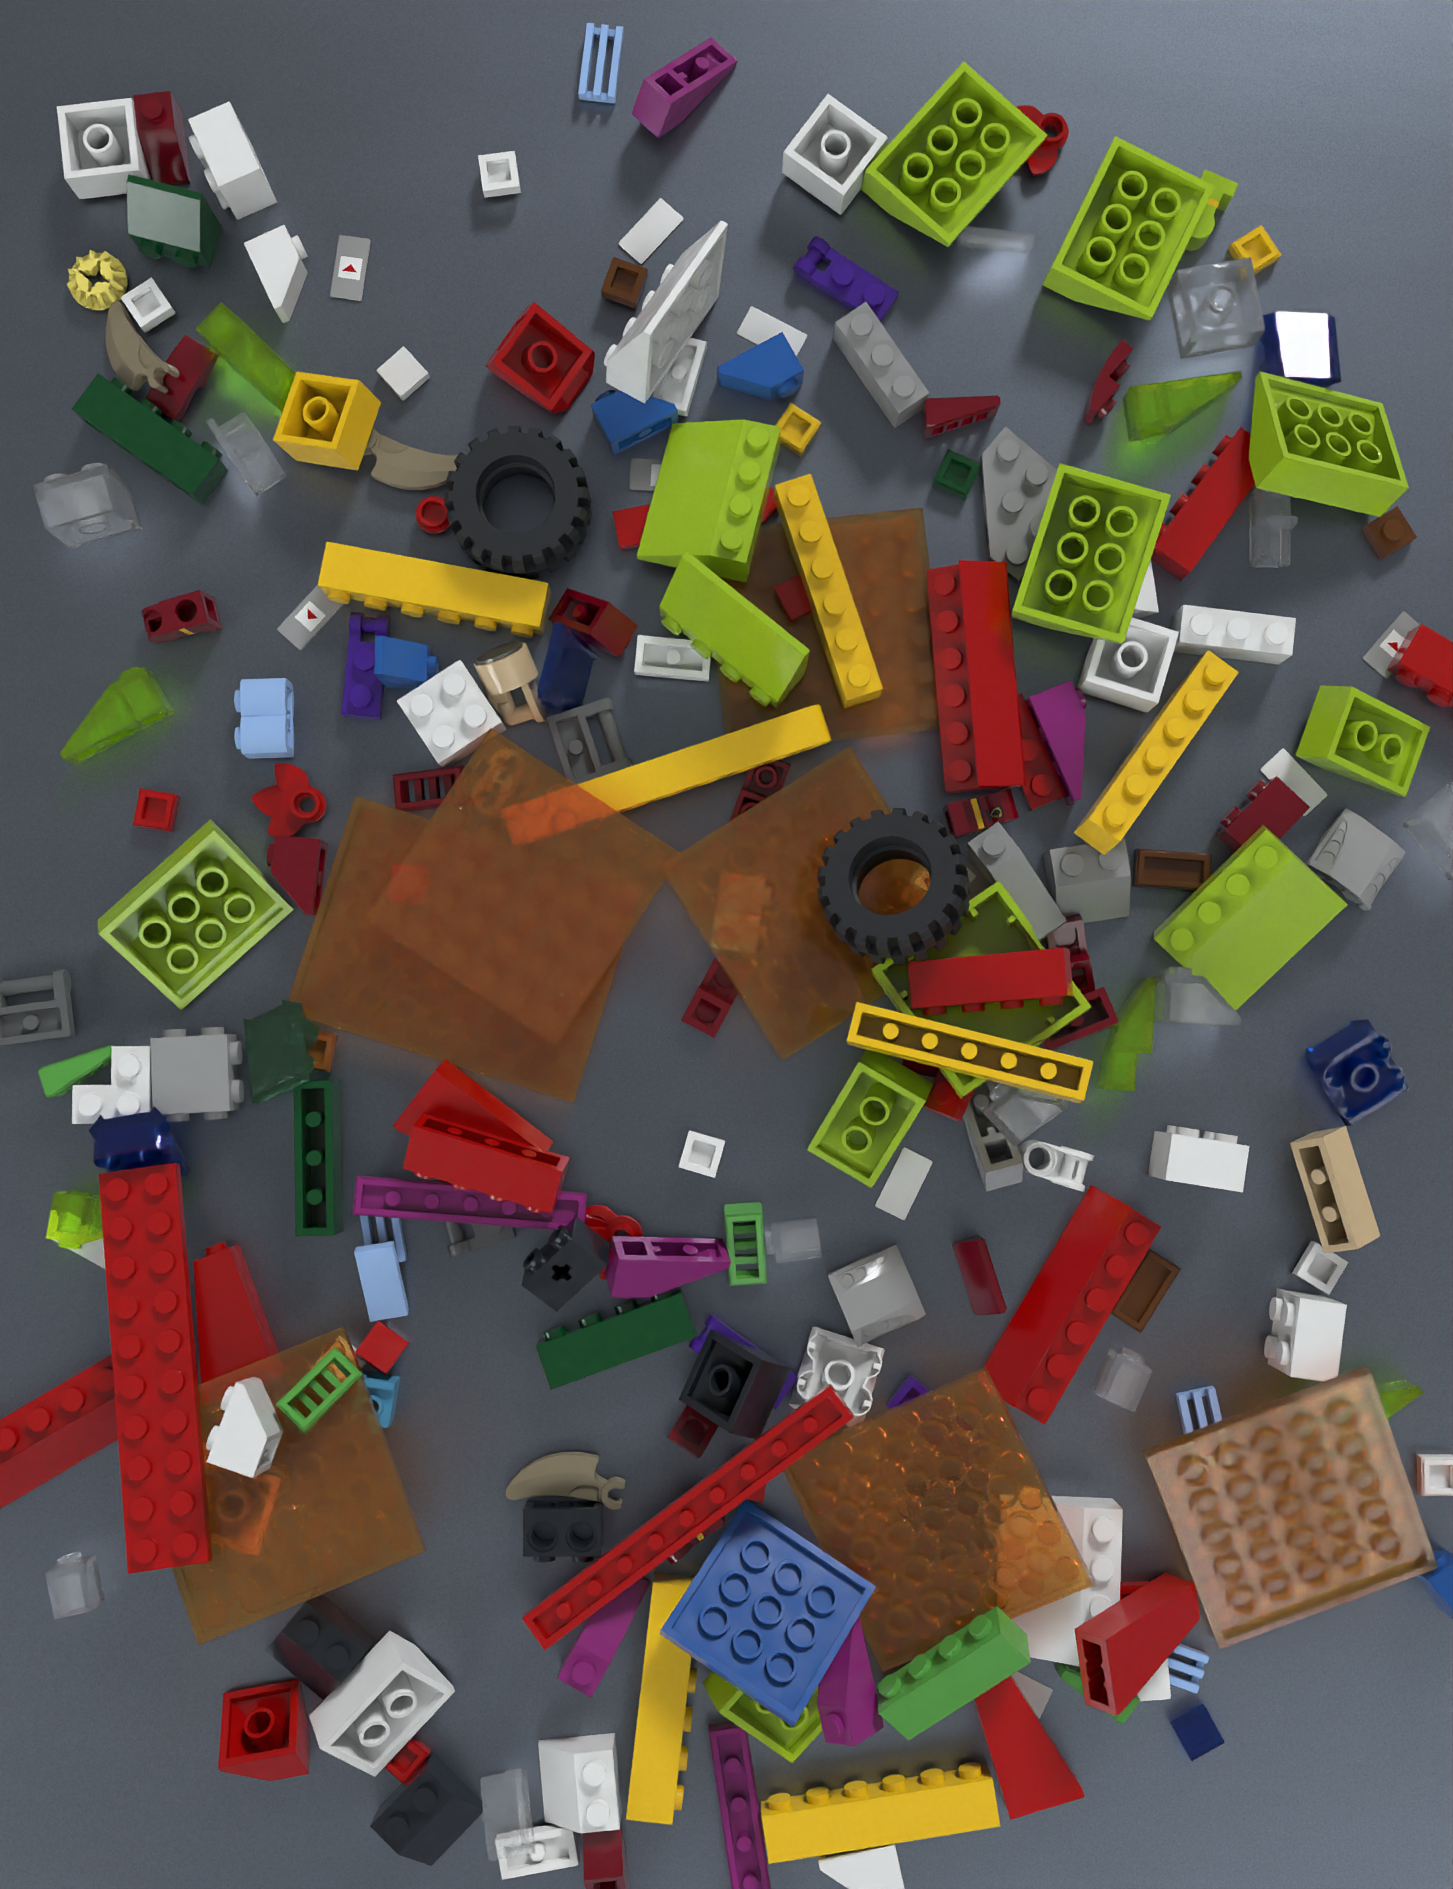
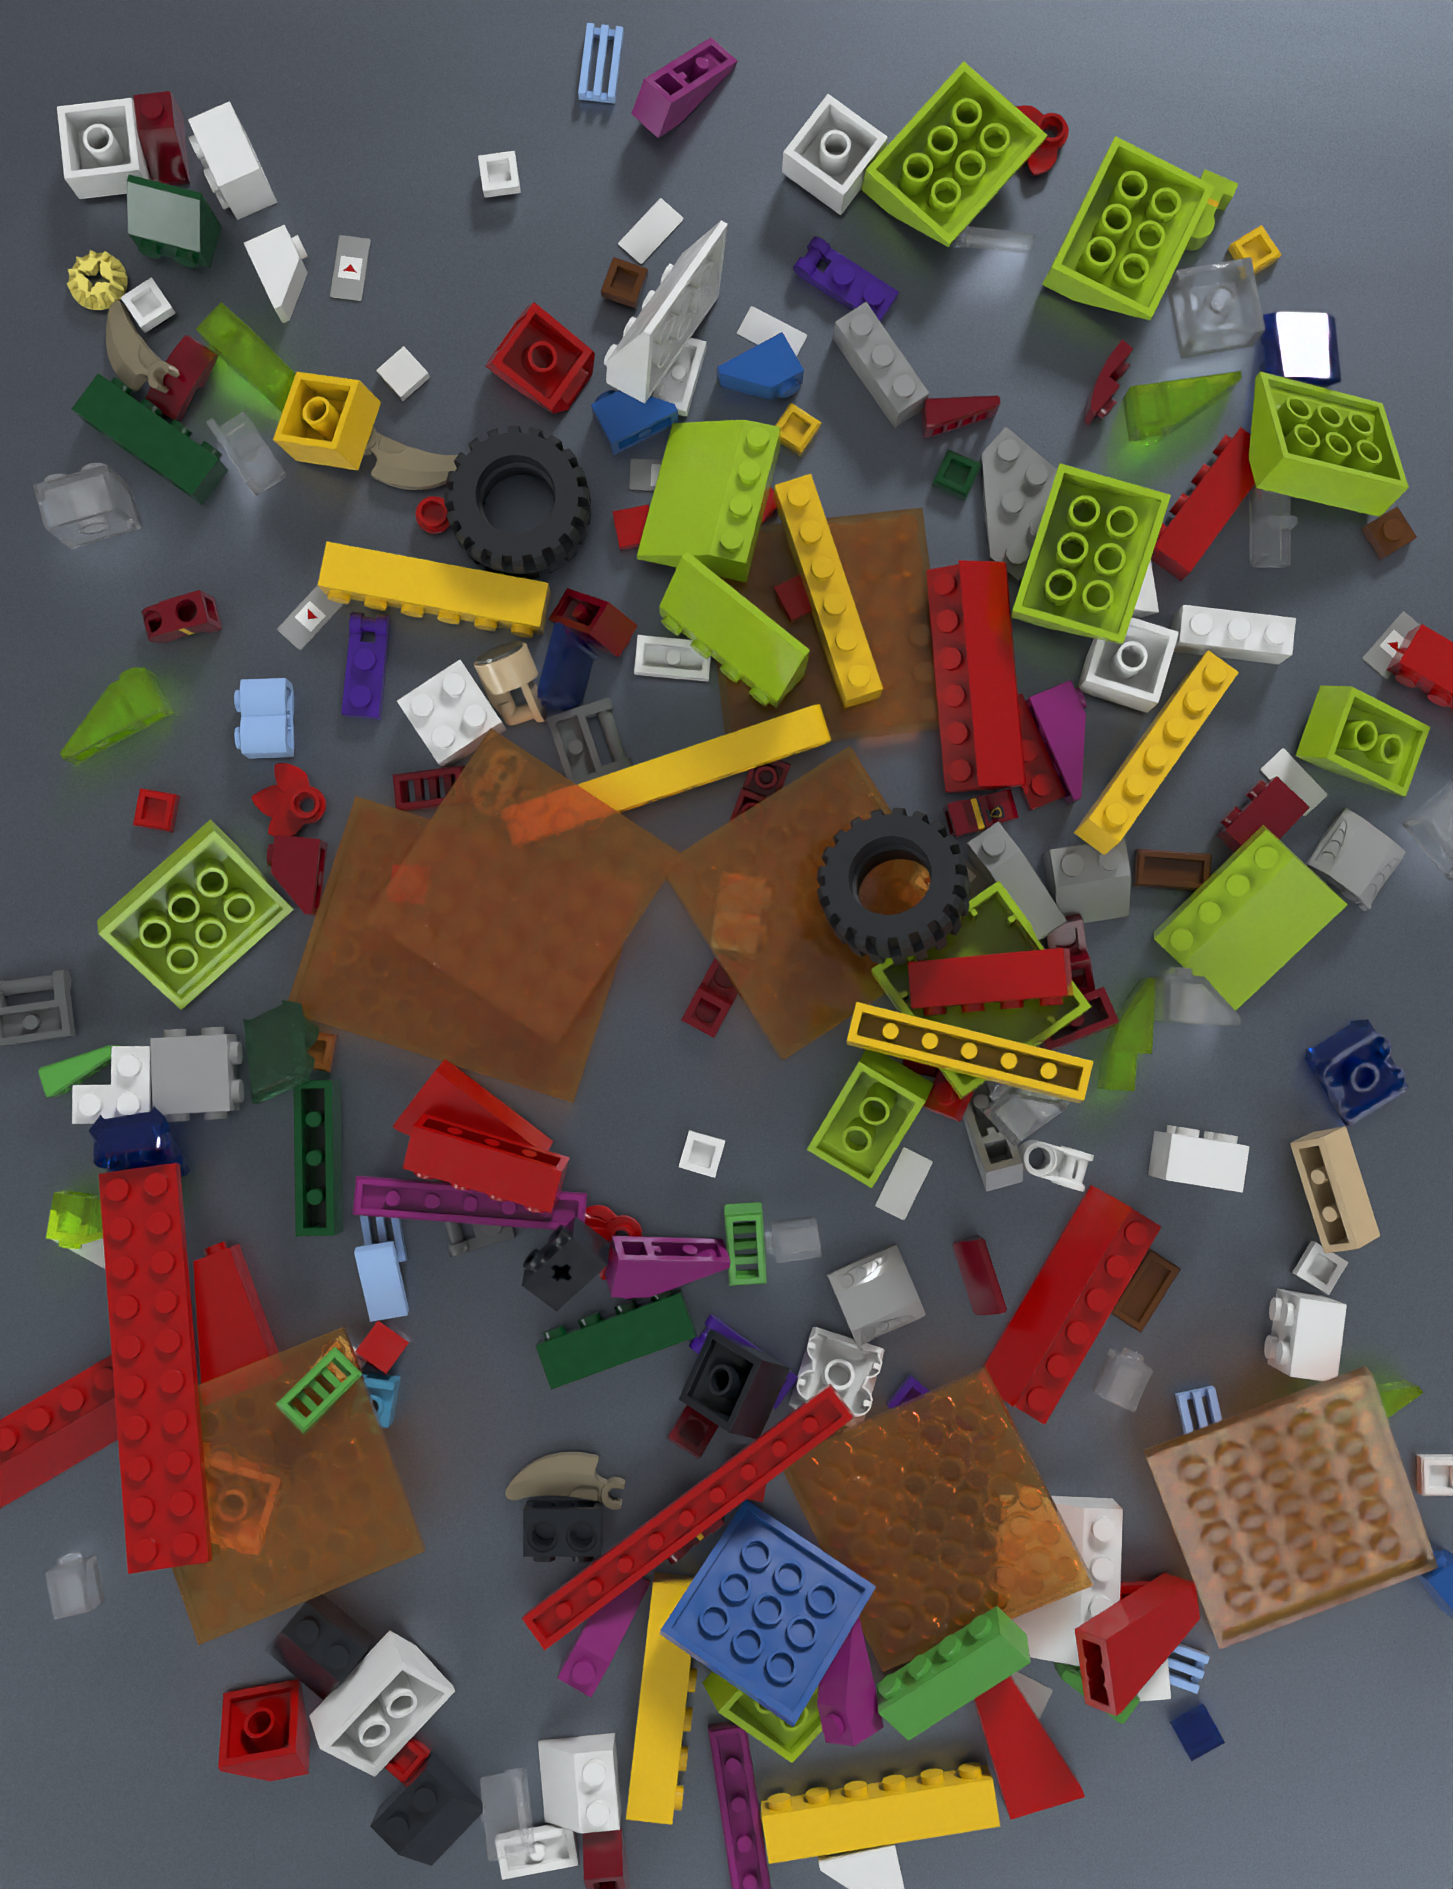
(247, 1431): white slope -> none
(403, 663): blue slope -> none

